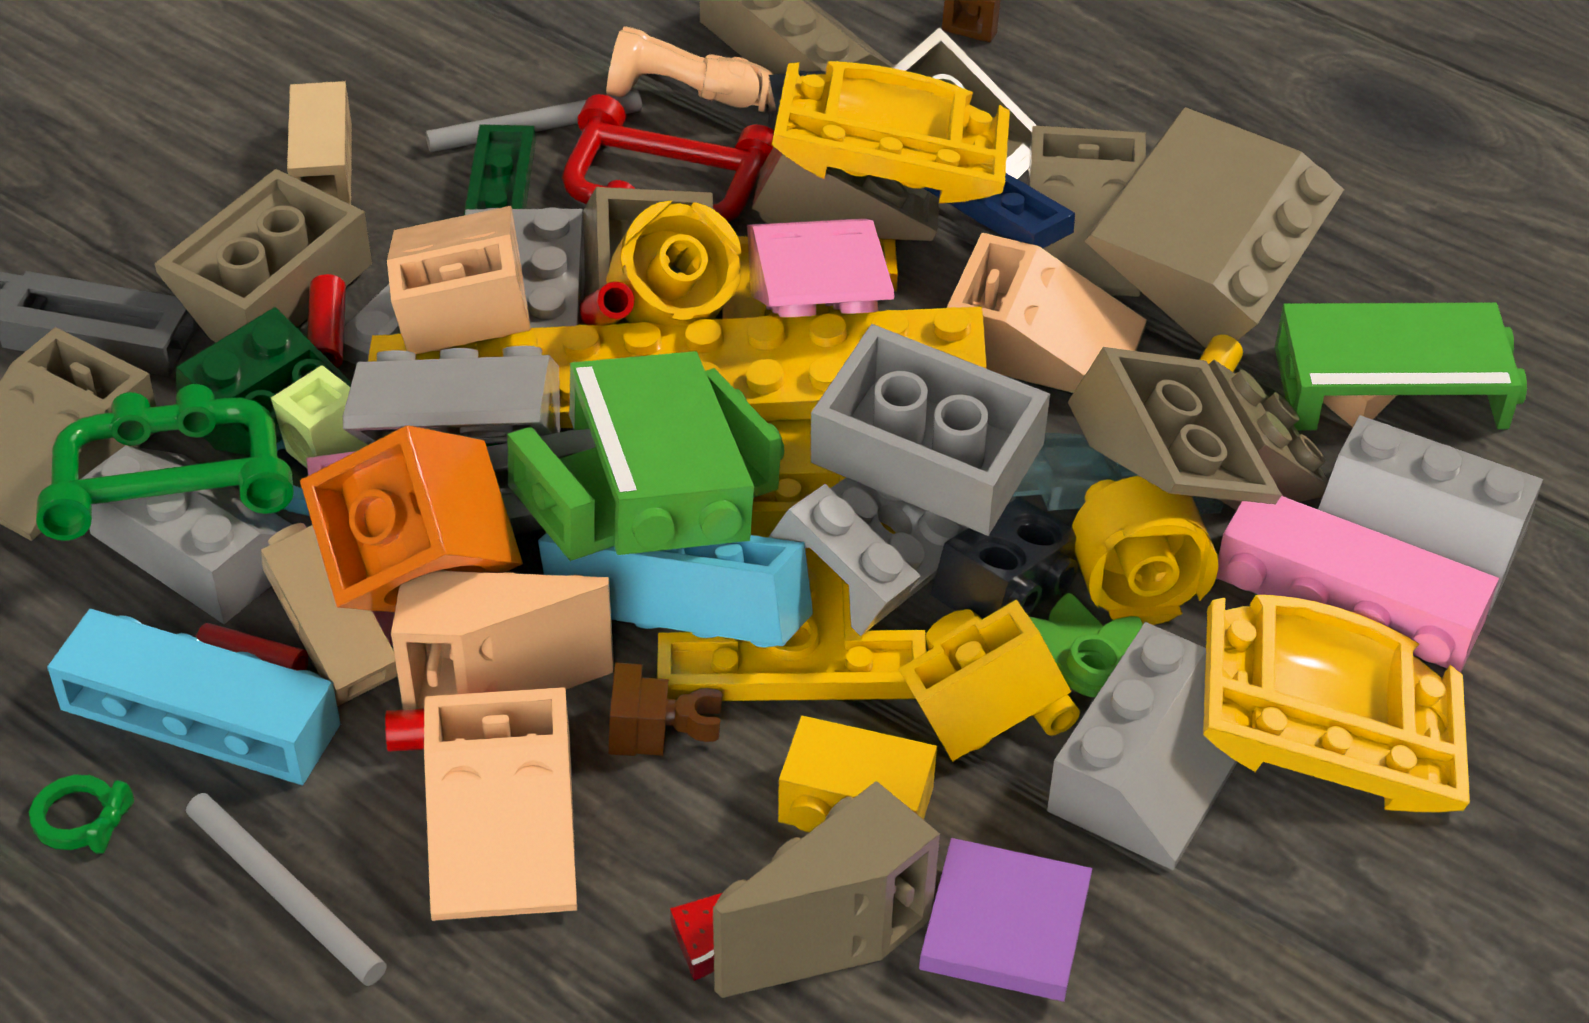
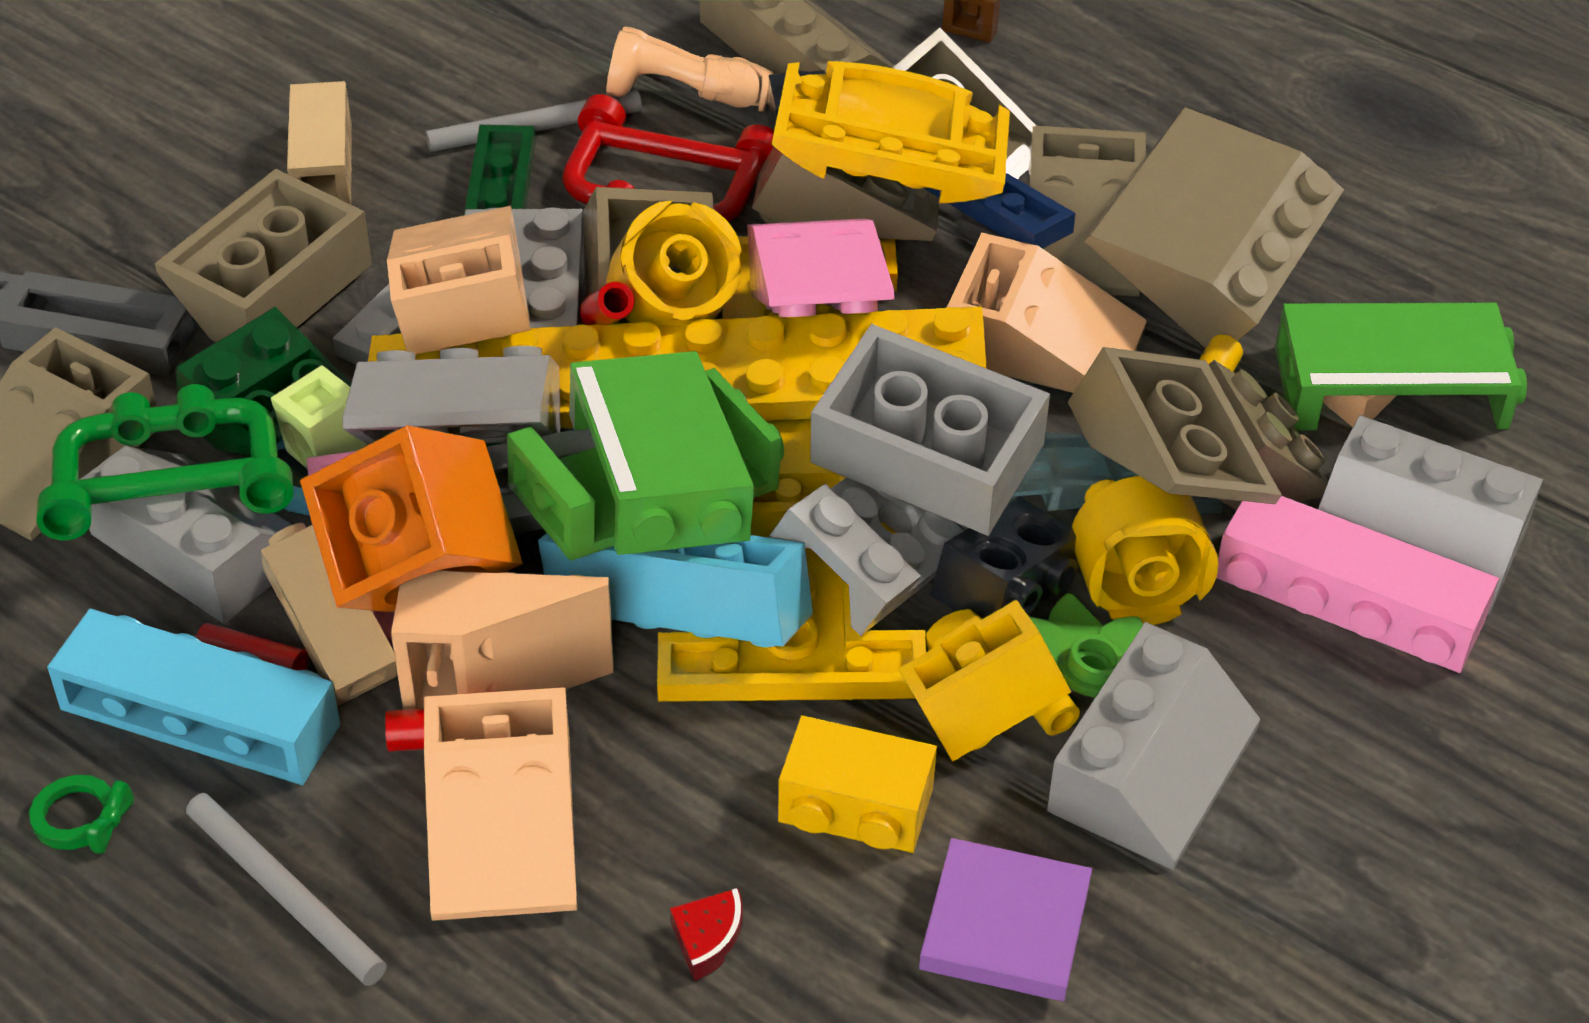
(327, 316): red hinge -> none
(643, 711): reddish brown piece -> none
(829, 898): dark tan slope -> none
(1335, 702): yellow slope -> none

